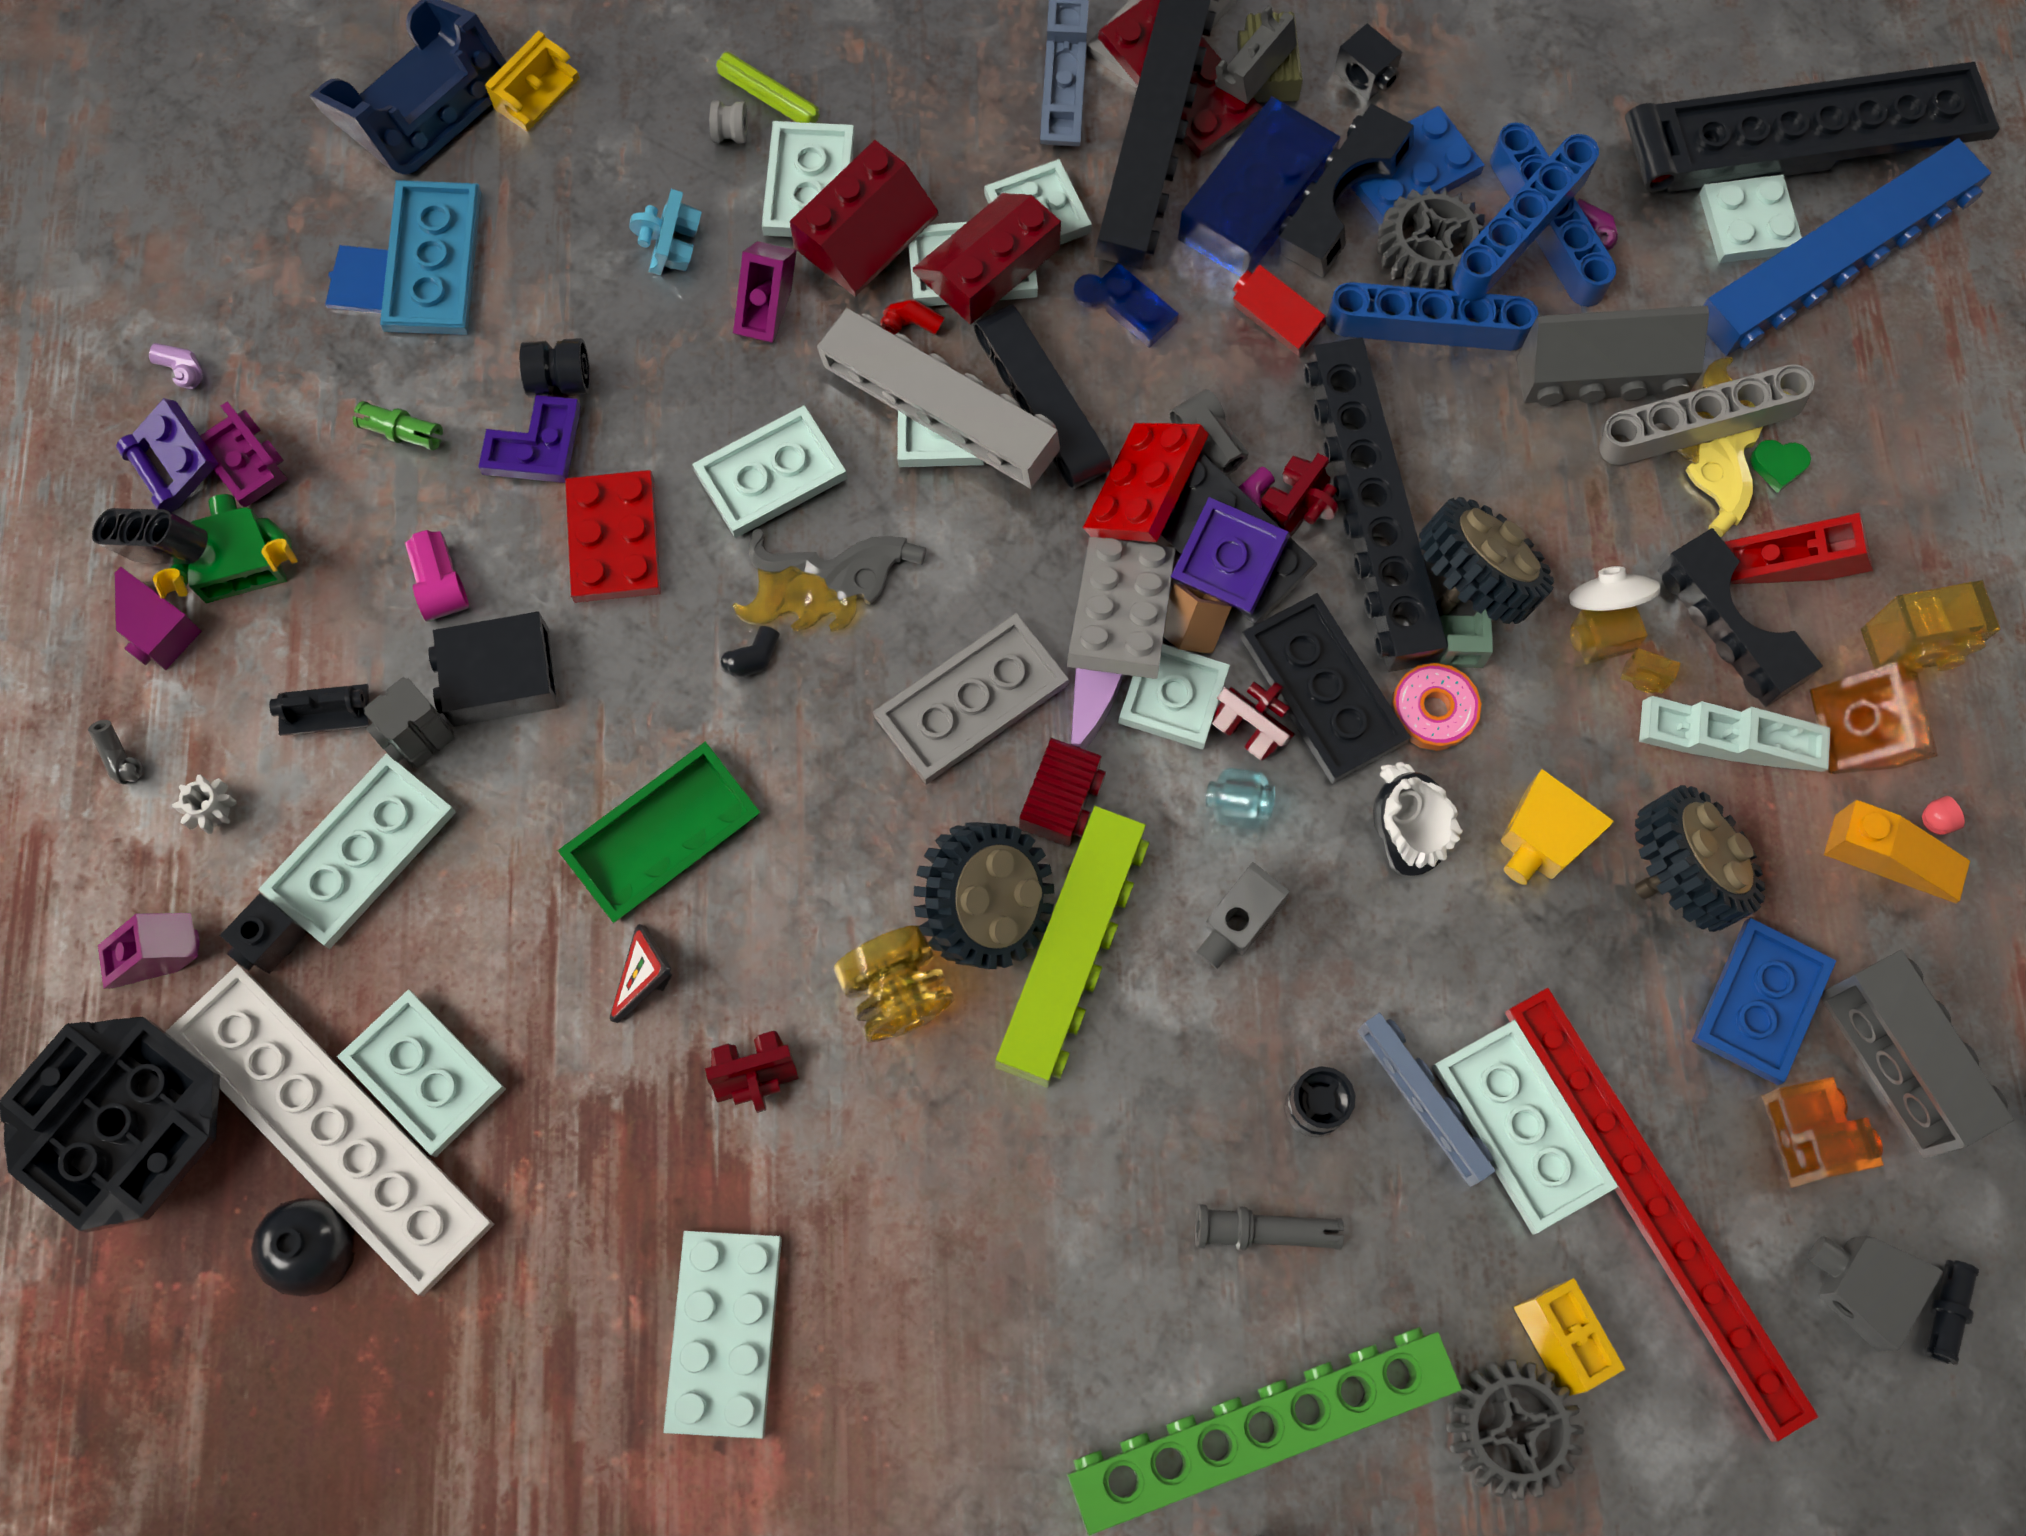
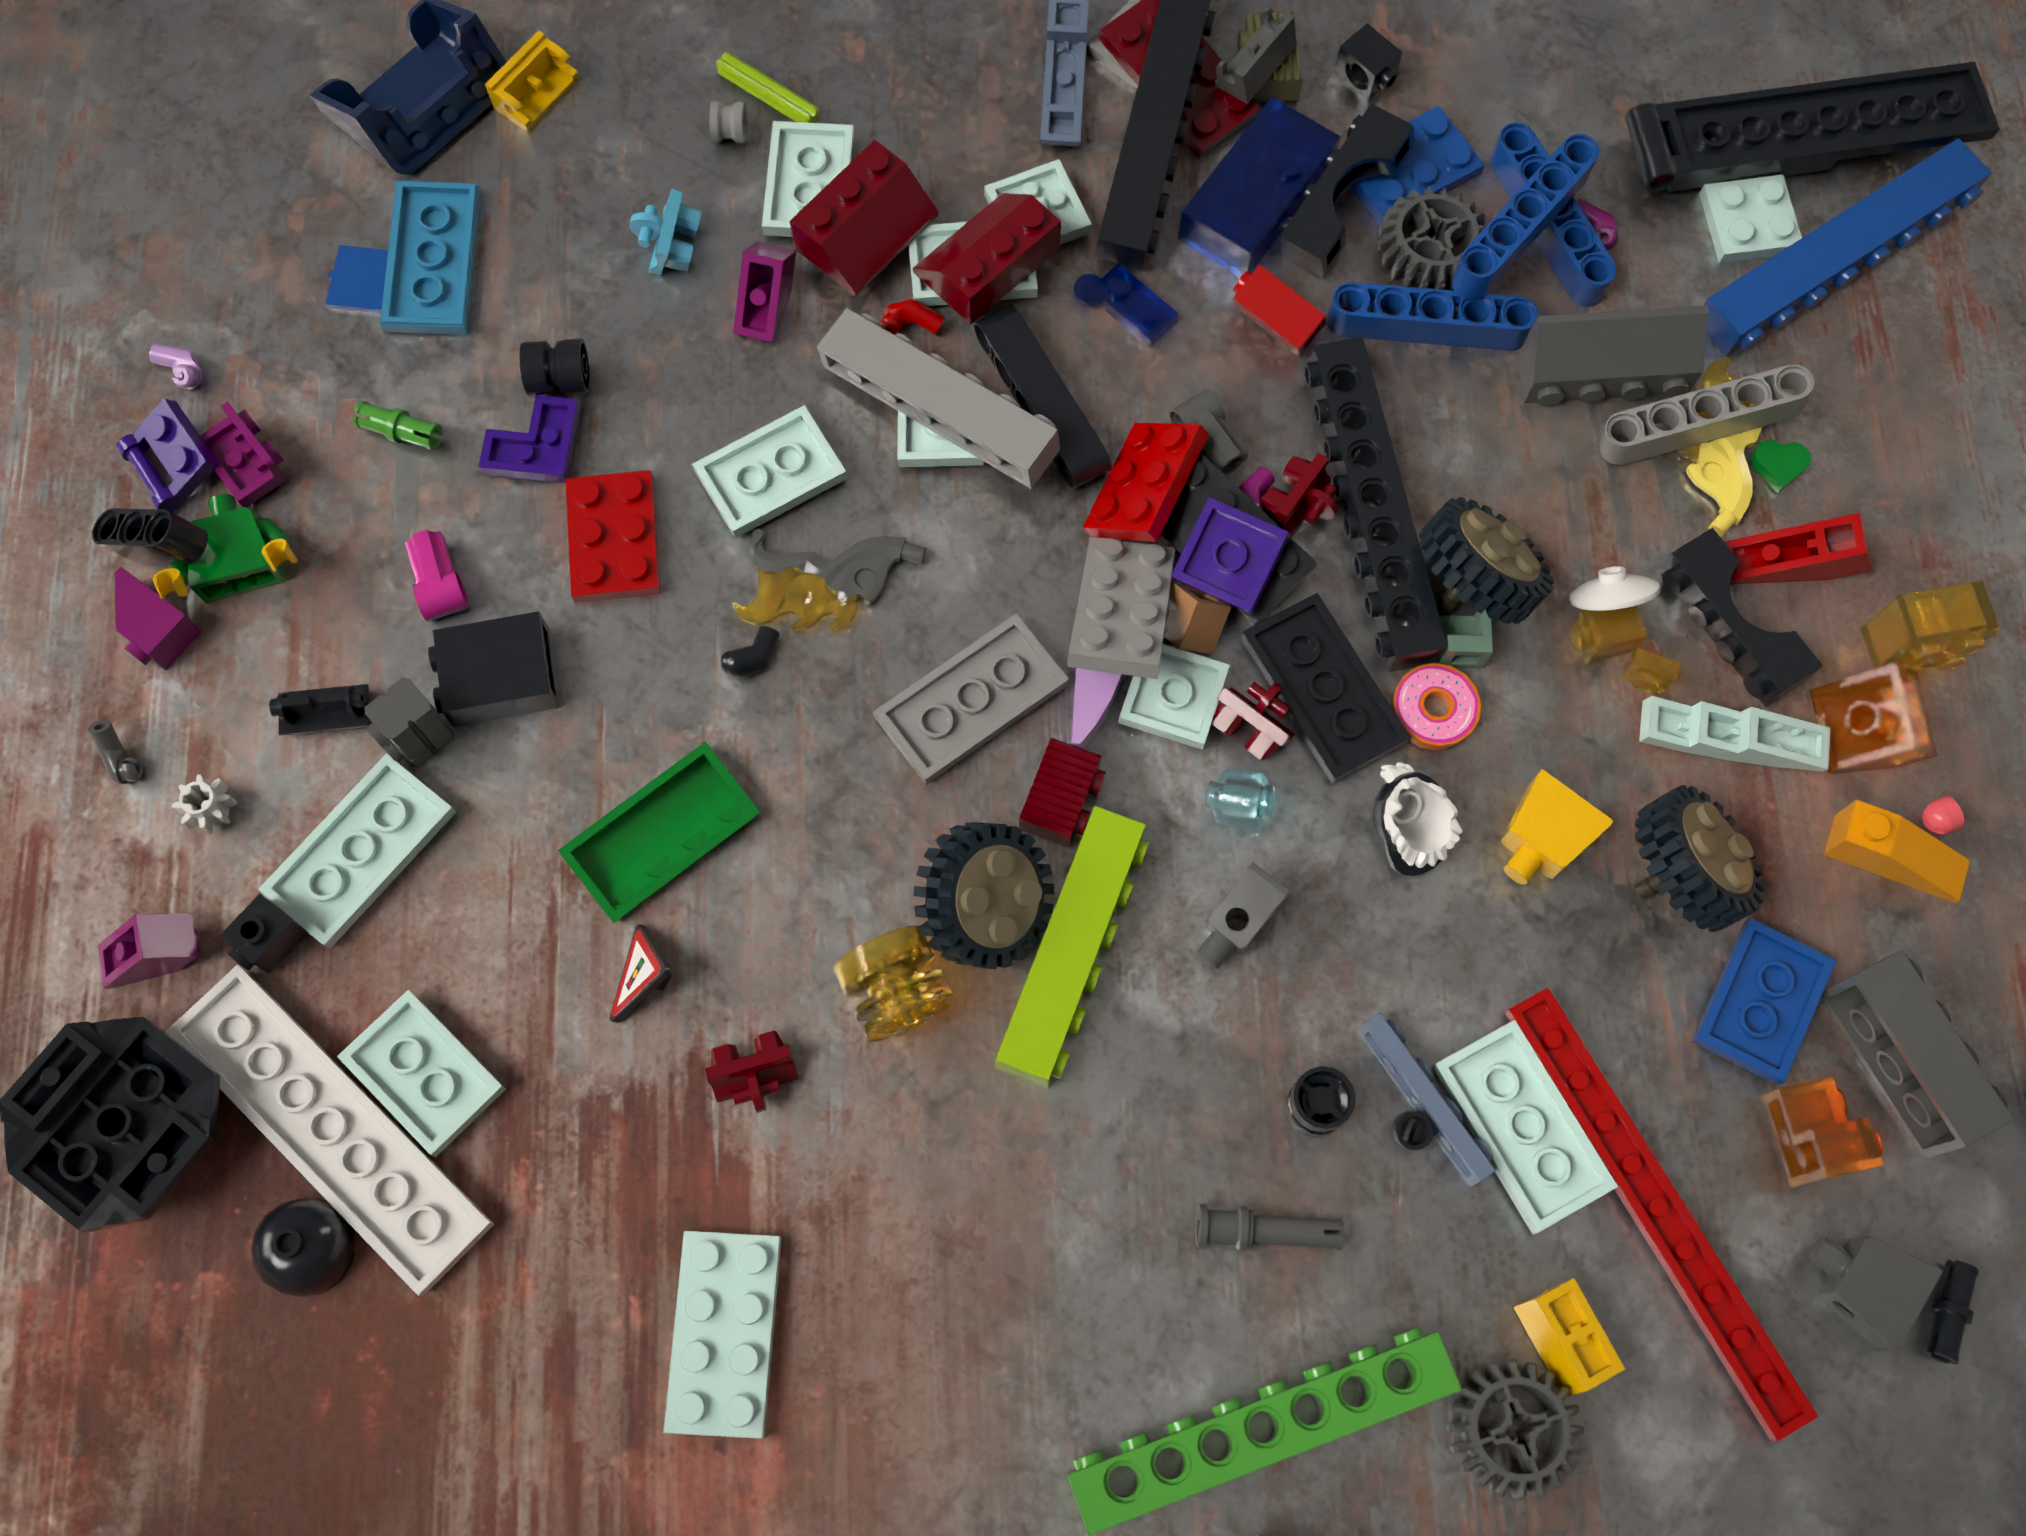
(1420, 1133): none -> black hinge

